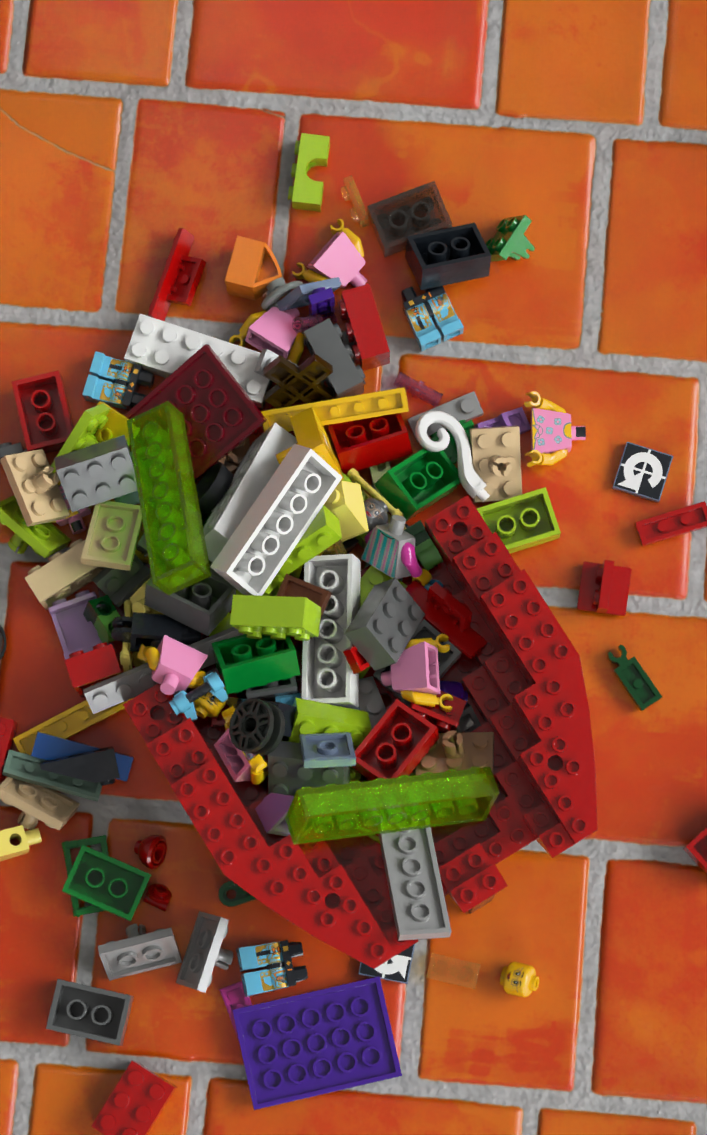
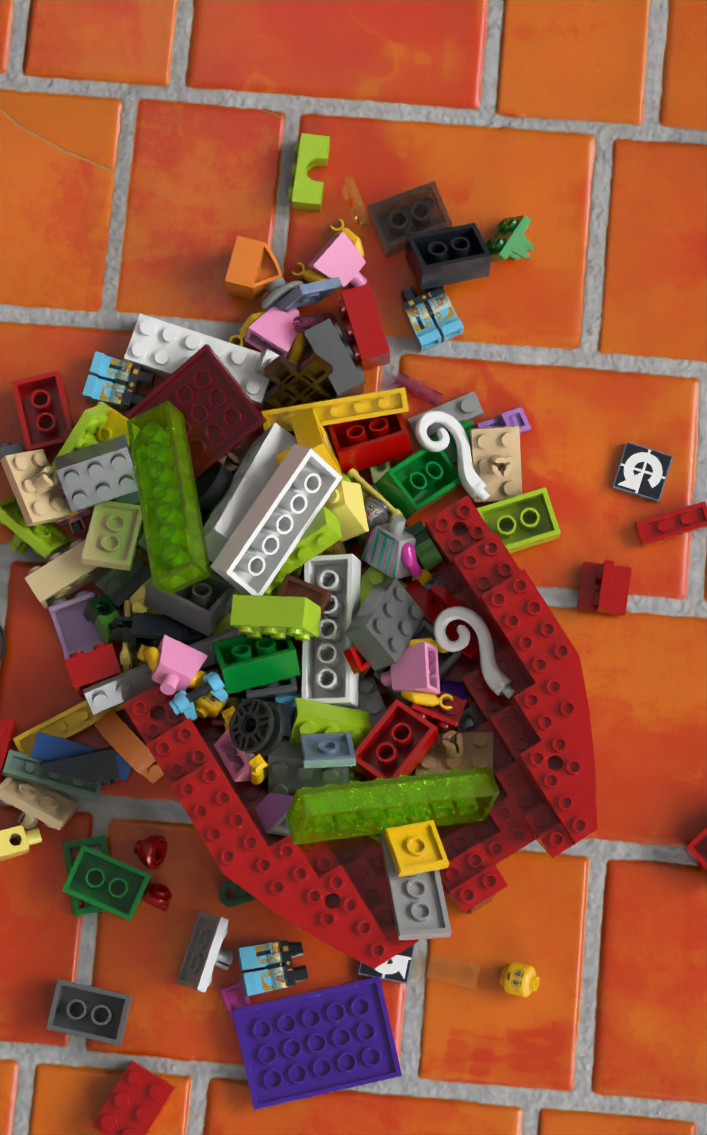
(129, 745): none -> orange arch
(139, 952): light grey plate -> none
(178, 278): red bracket -> none
(321, 301): dark purple plate -> none
(416, 848): none -> yellow plate
(492, 674): none -> white plant
(550, 431): torso -> none
(635, 680): dark green plate -> none

